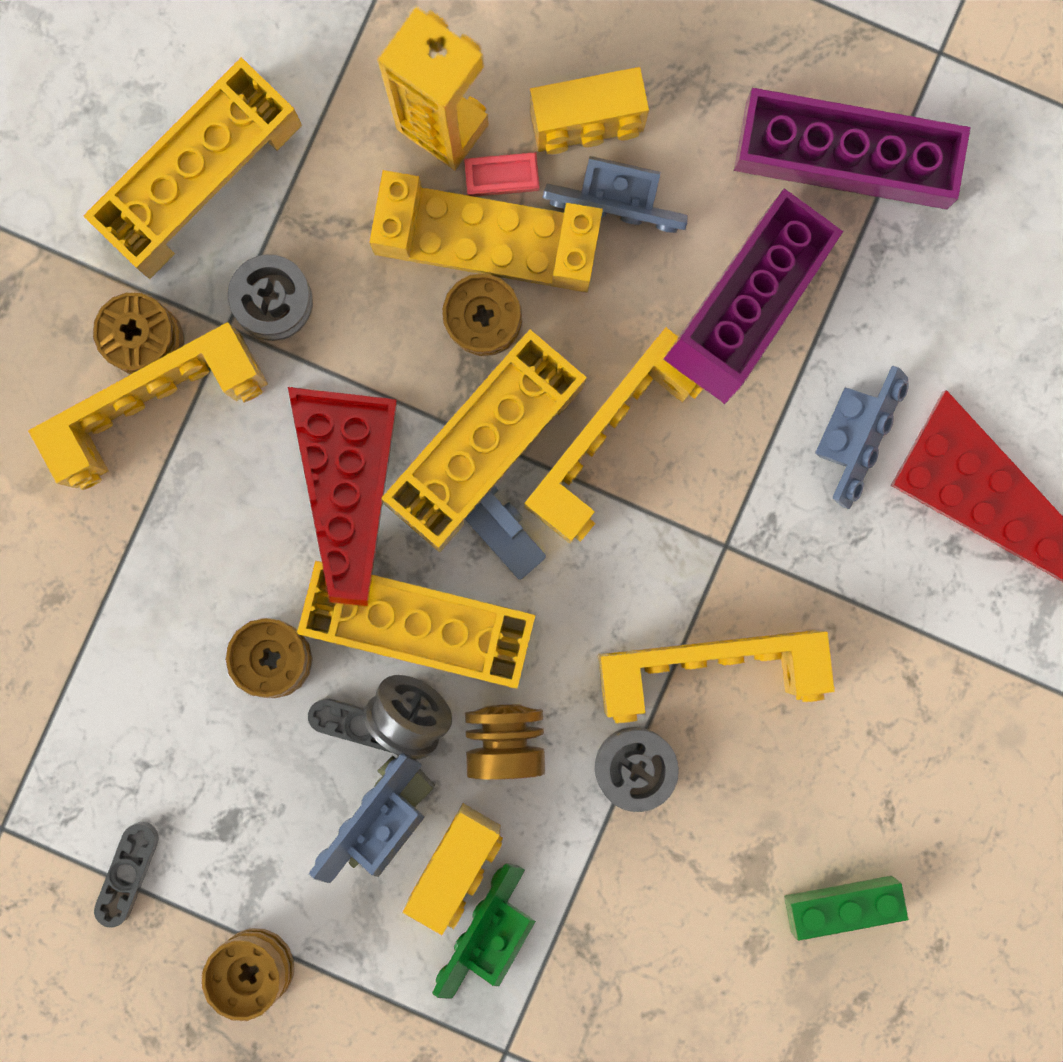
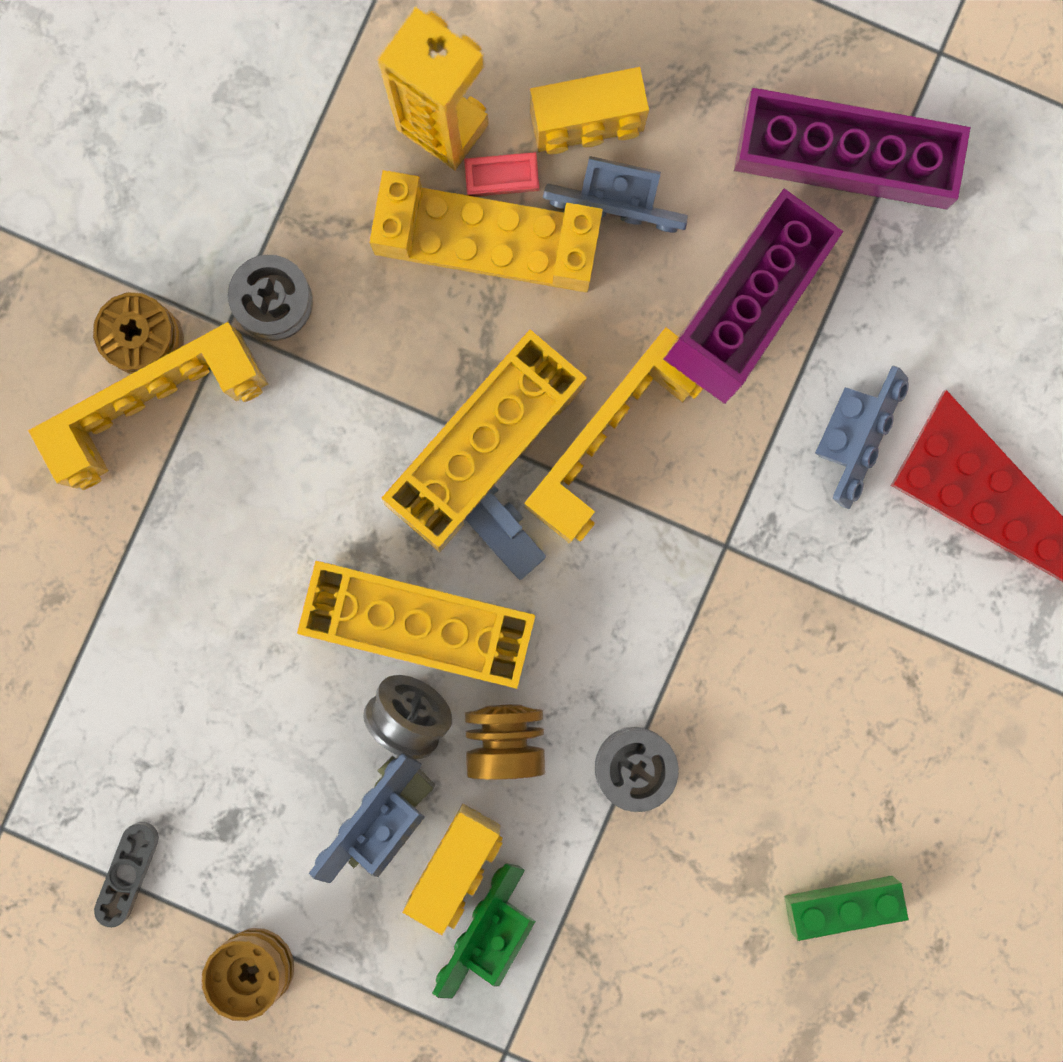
(191, 165): yellow plate -> none
(250, 649): pearl gold wheel -> none
(331, 726): dark grey beam -> none
(345, 469): red wing -> none
(463, 305): pearl gold wheel -> none
(803, 658): yellow plate -> none

